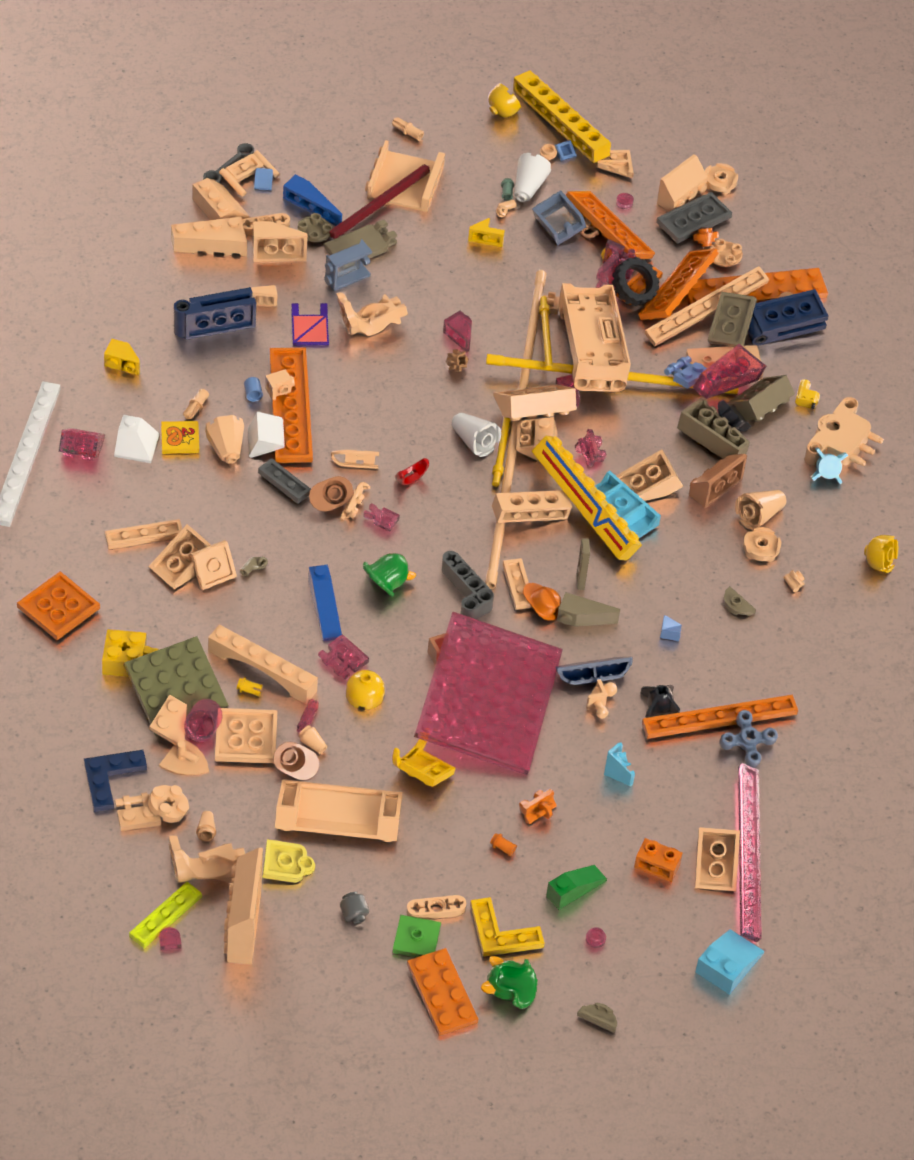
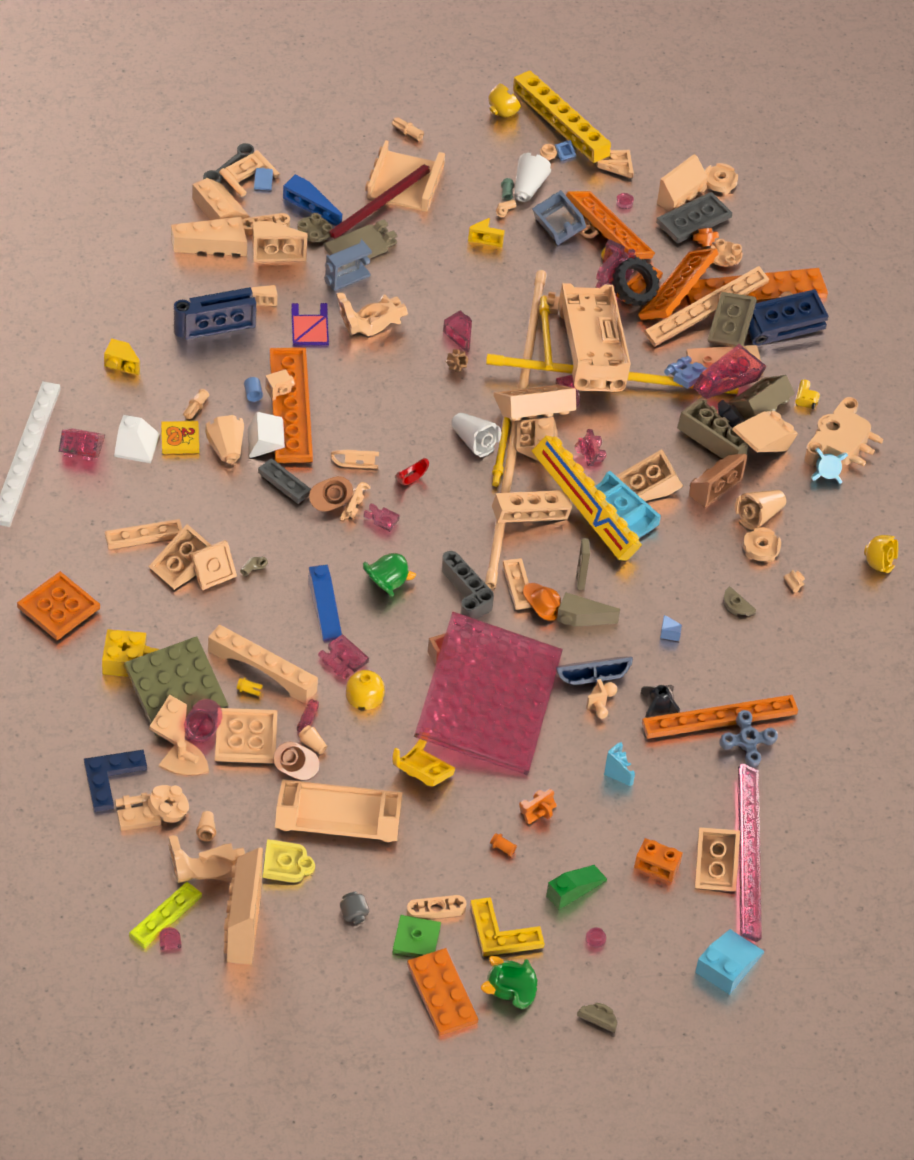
(766, 432): none -> light nougat slope

